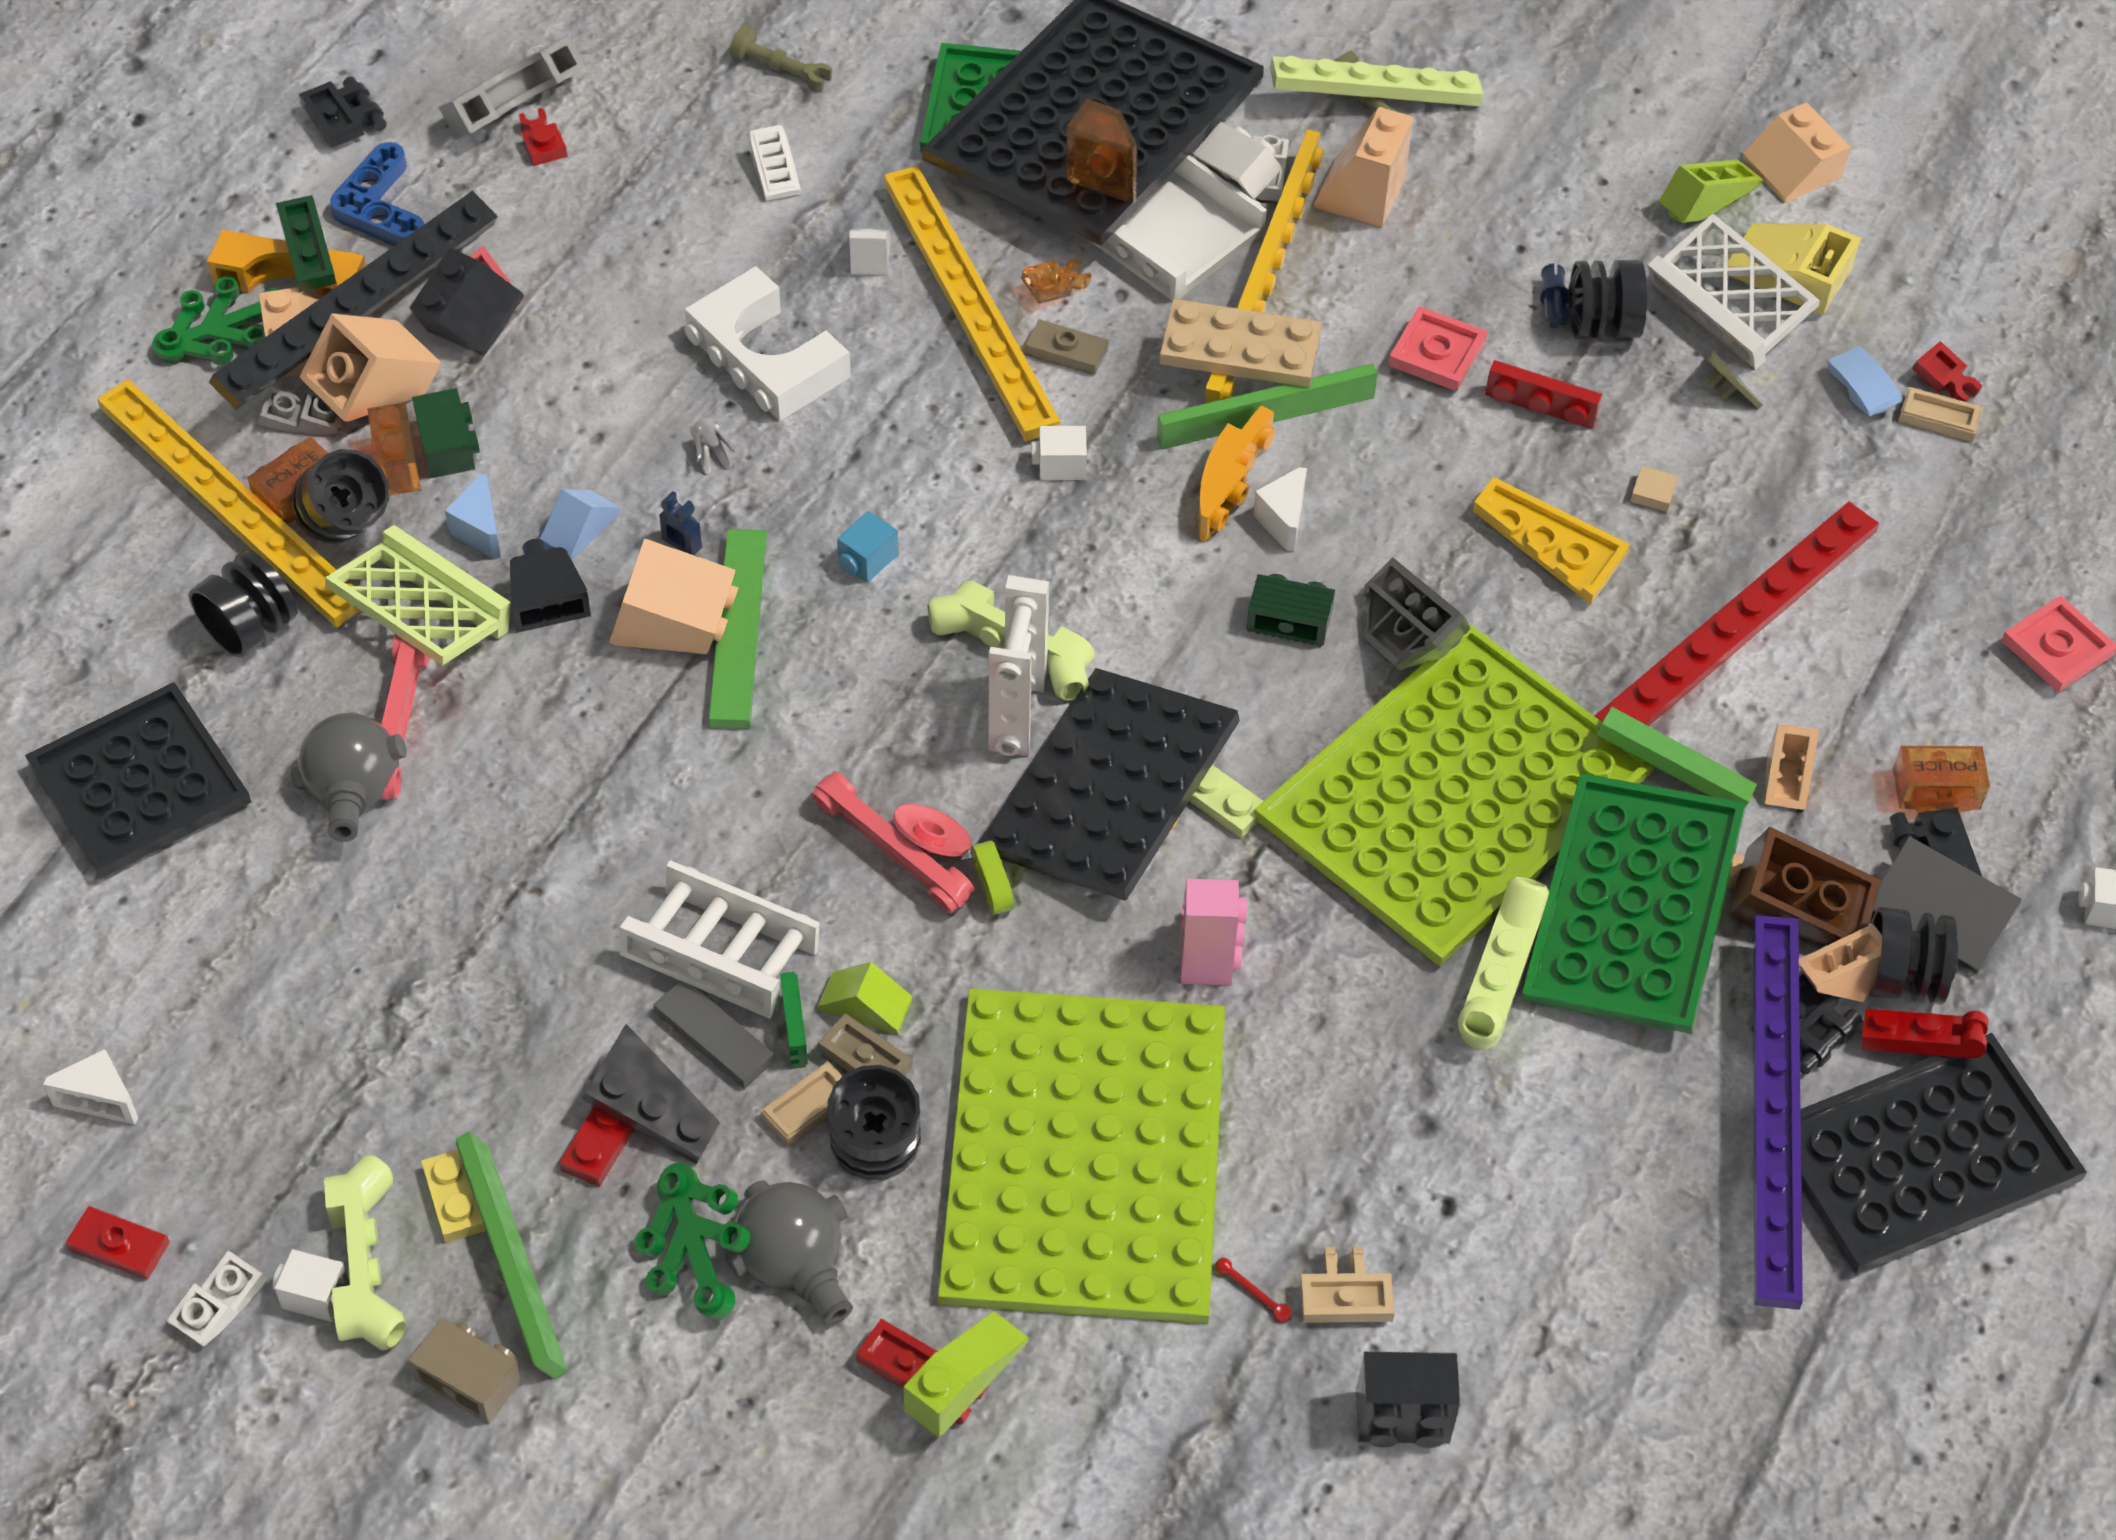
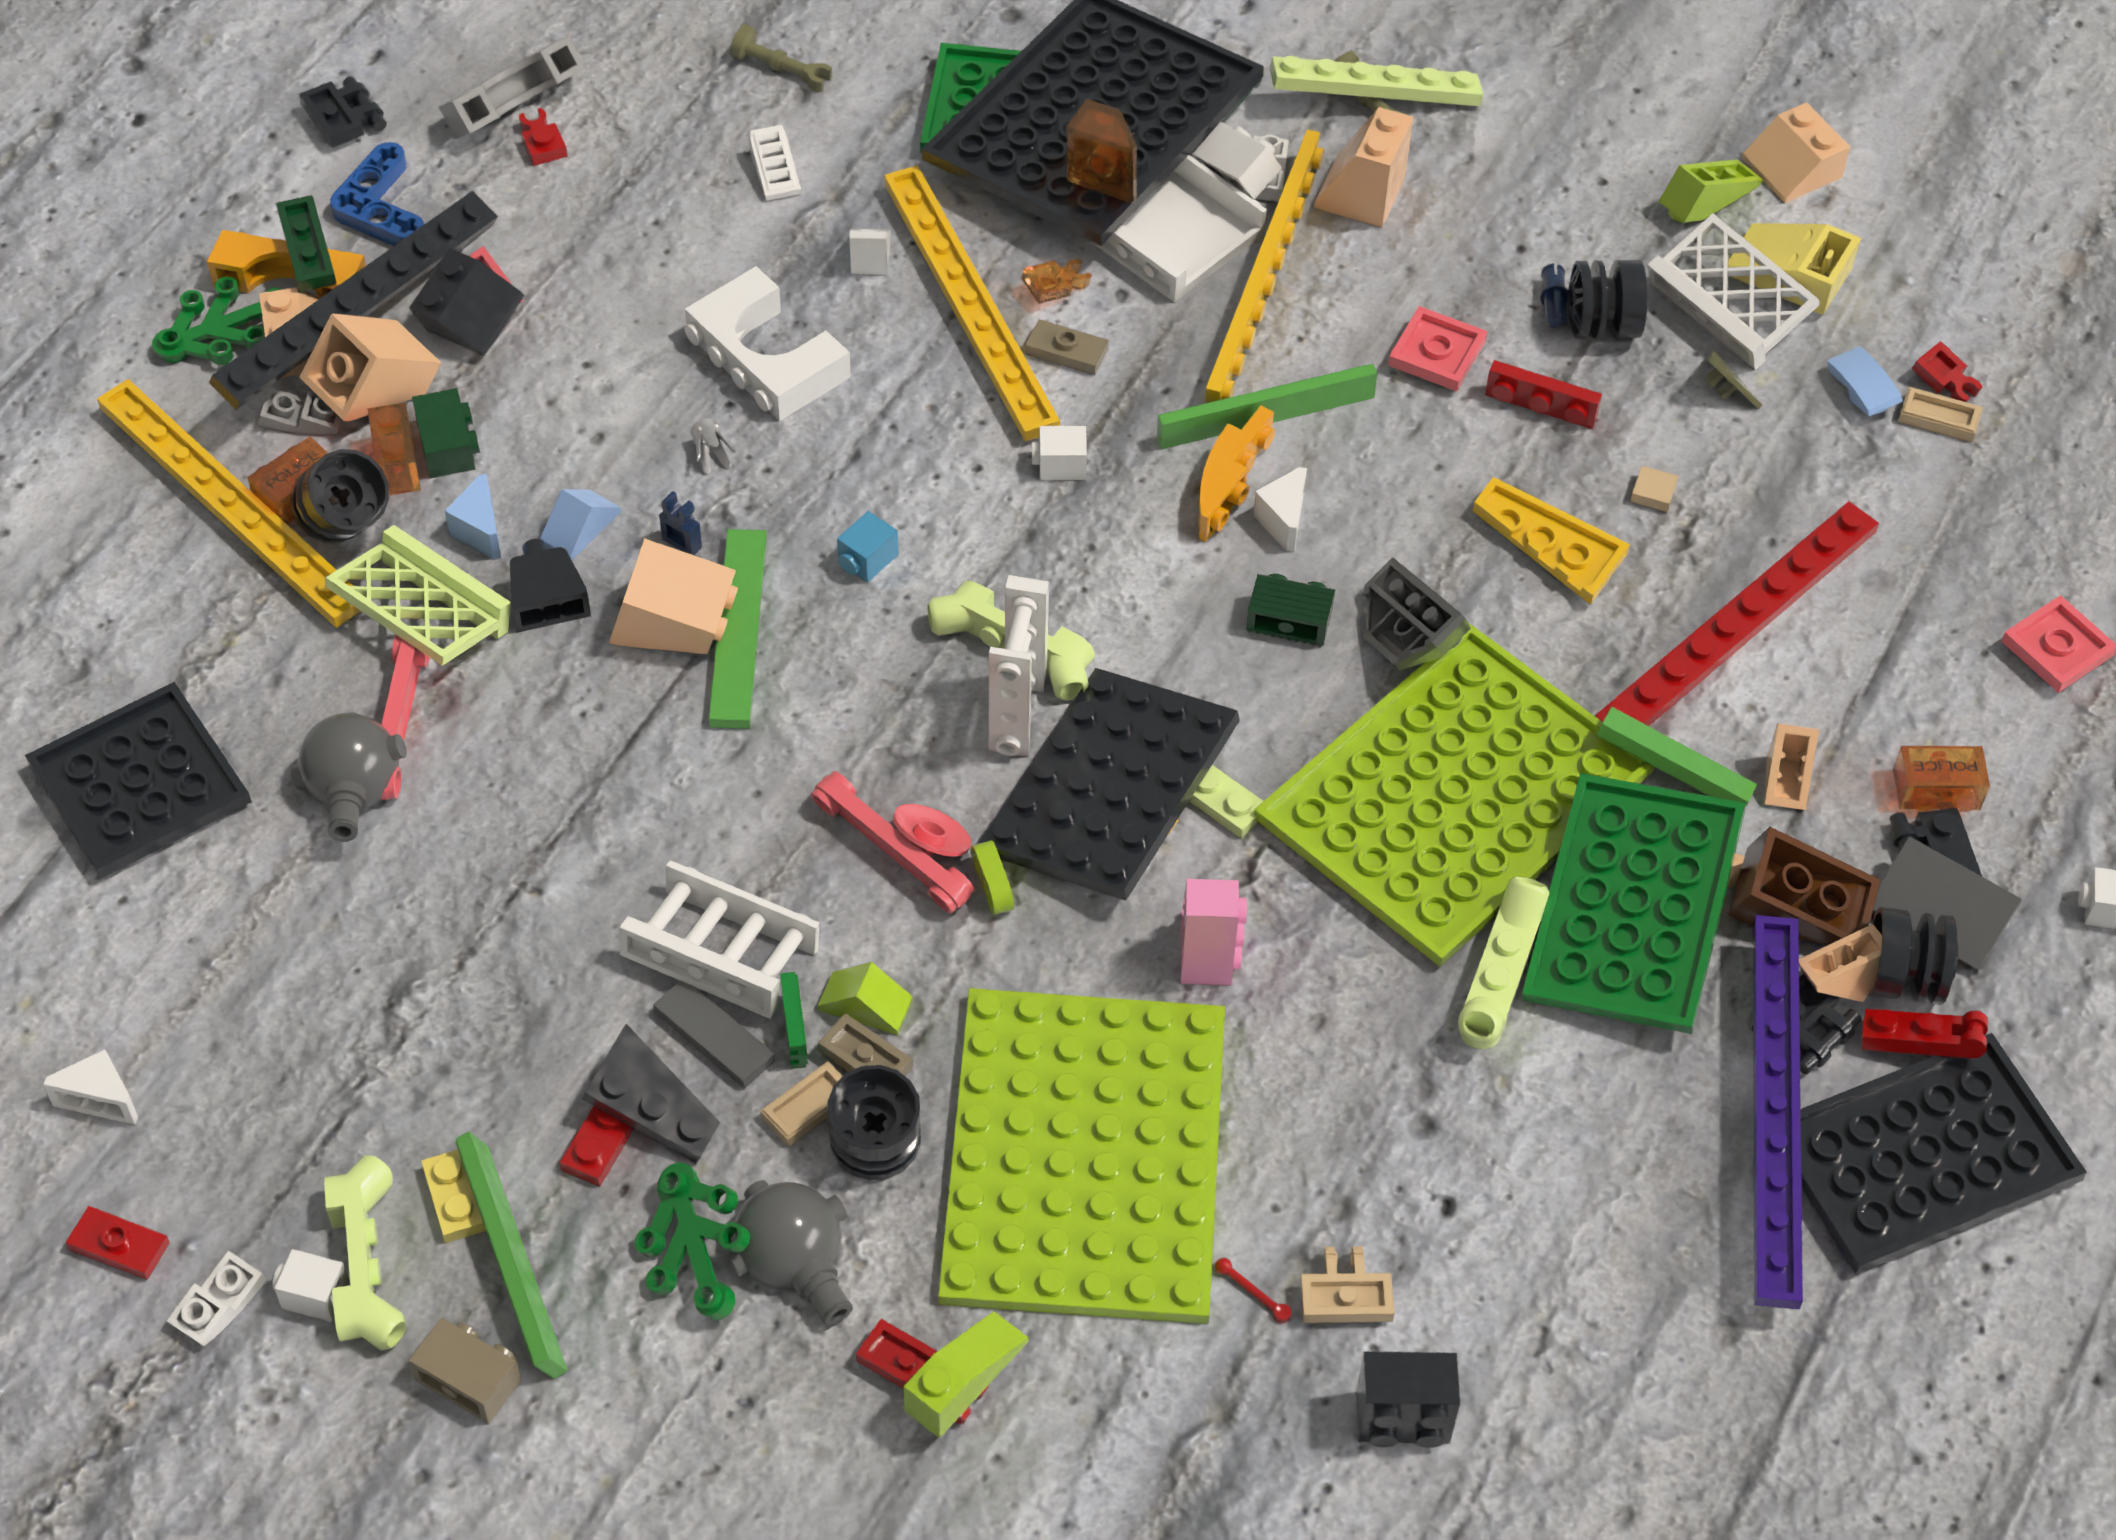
(243, 603): black wheel -> none
(1241, 343): tan plate -> none

